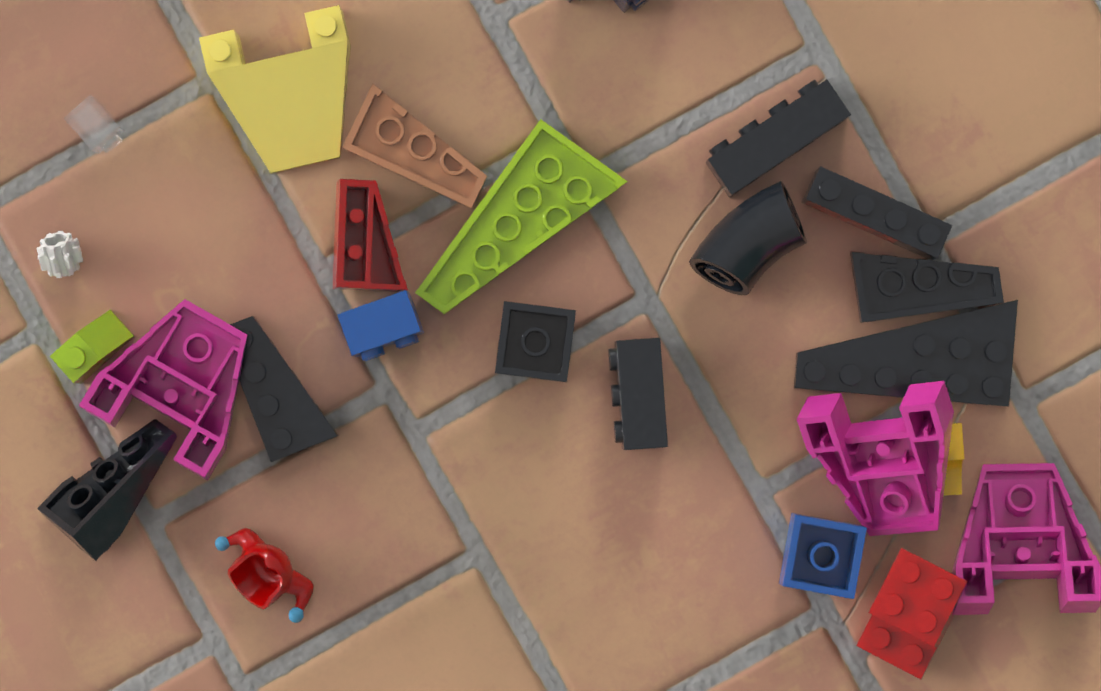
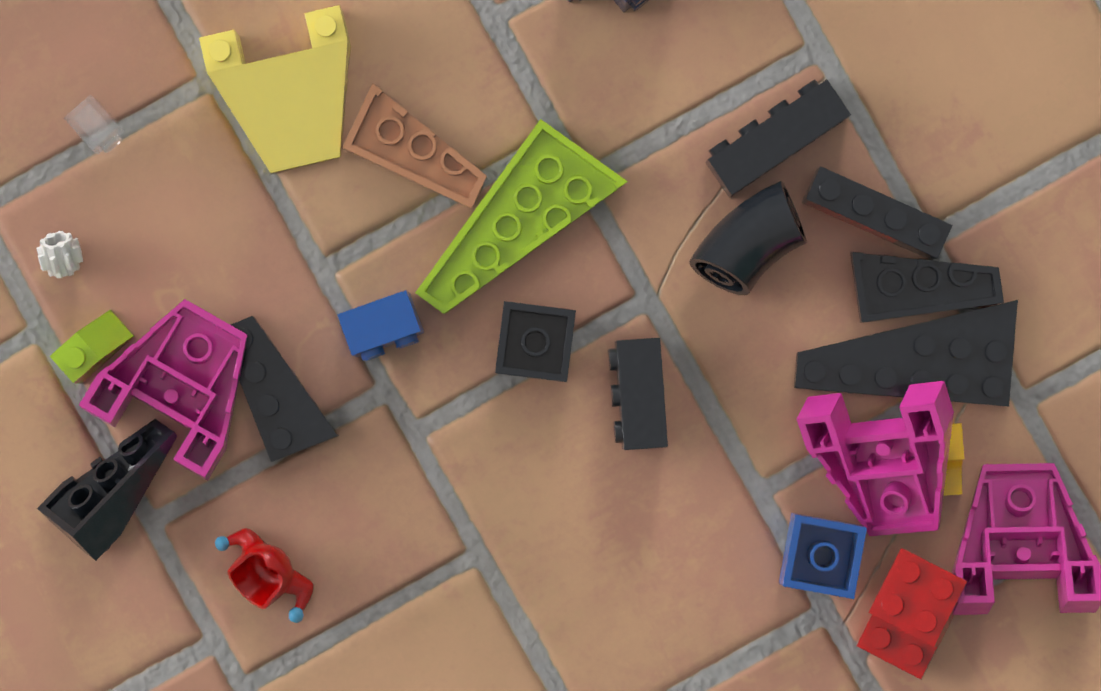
(363, 241): red wedge -> none

